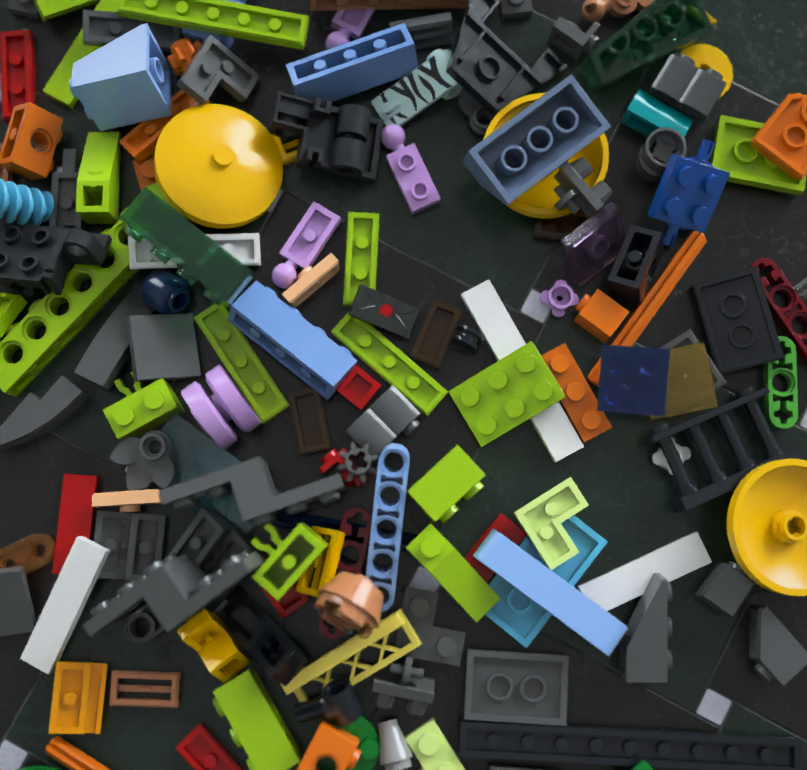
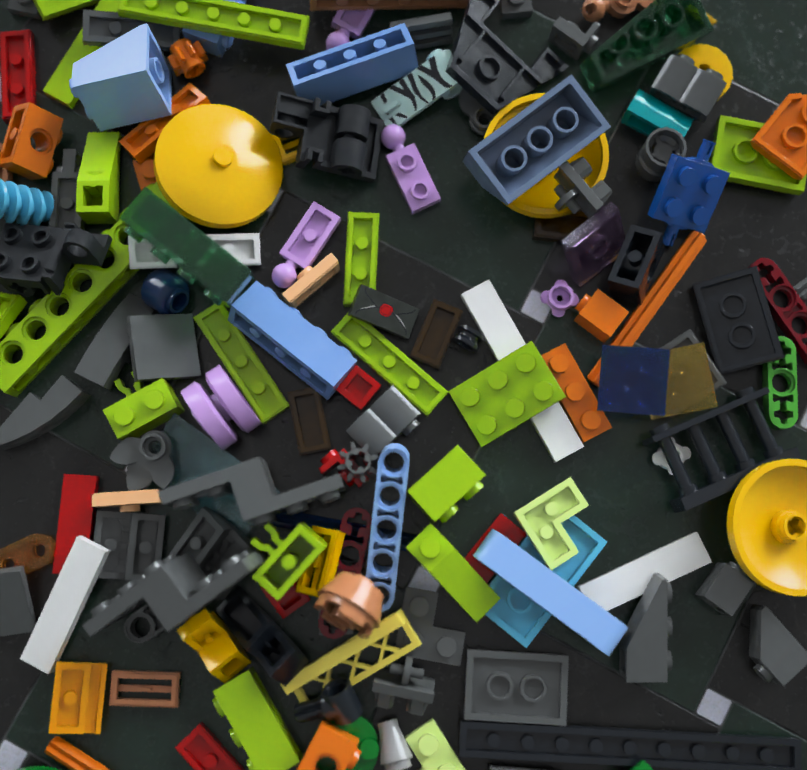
(213, 66): dark grey plate -> none

